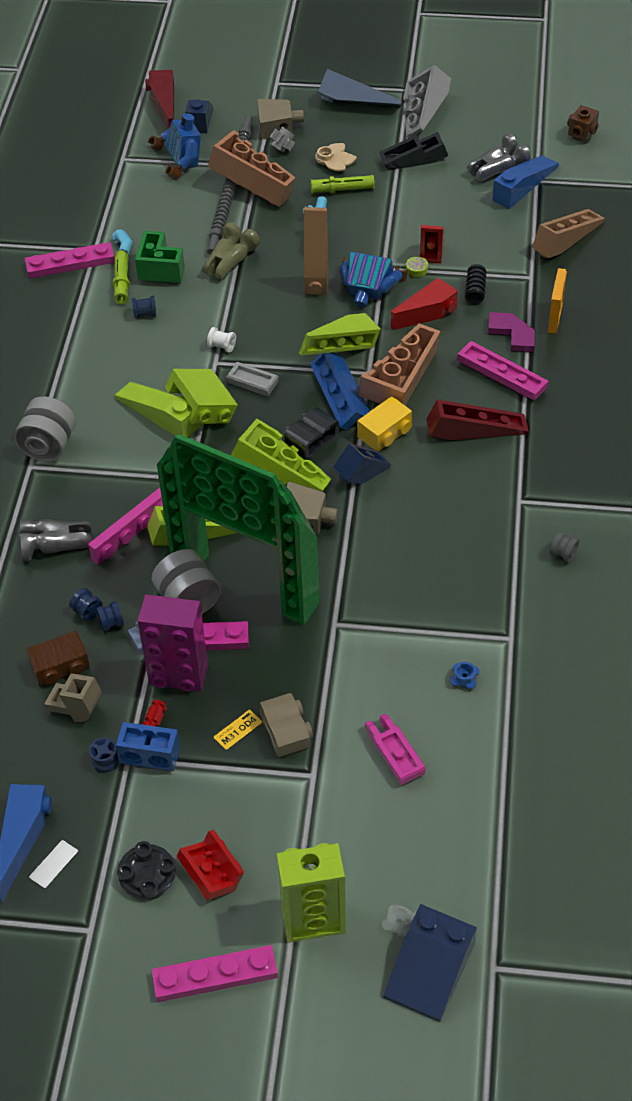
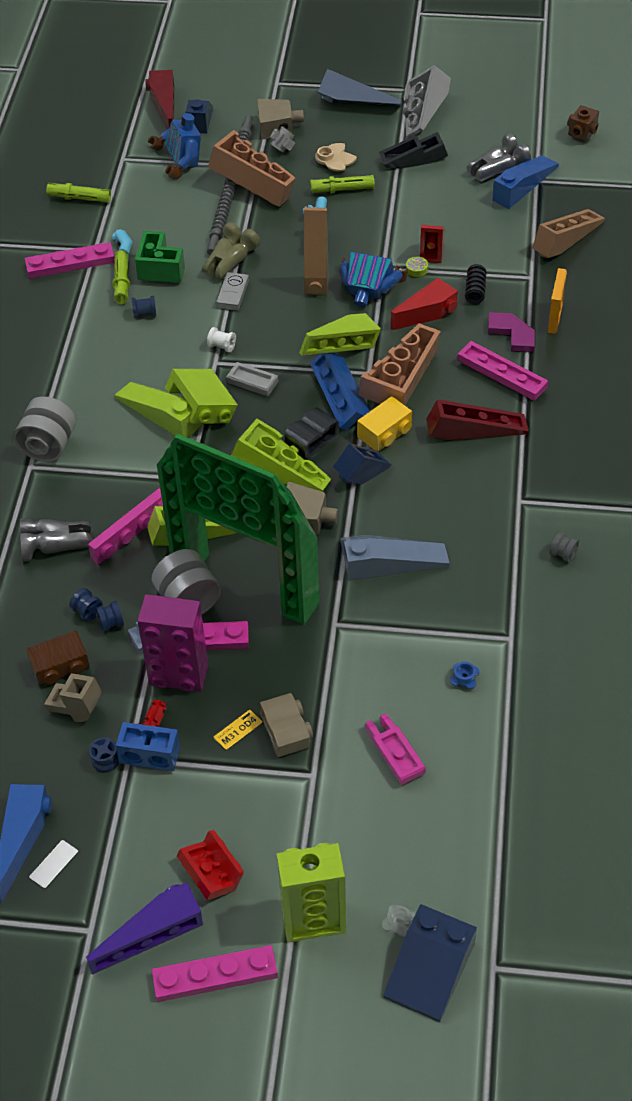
(76, 192): none -> lime pin
(146, 871): black dish -> none
(158, 922): none -> dark purple slope
(232, 291): none -> light grey tile
(380, 556): none -> sand blue wedge

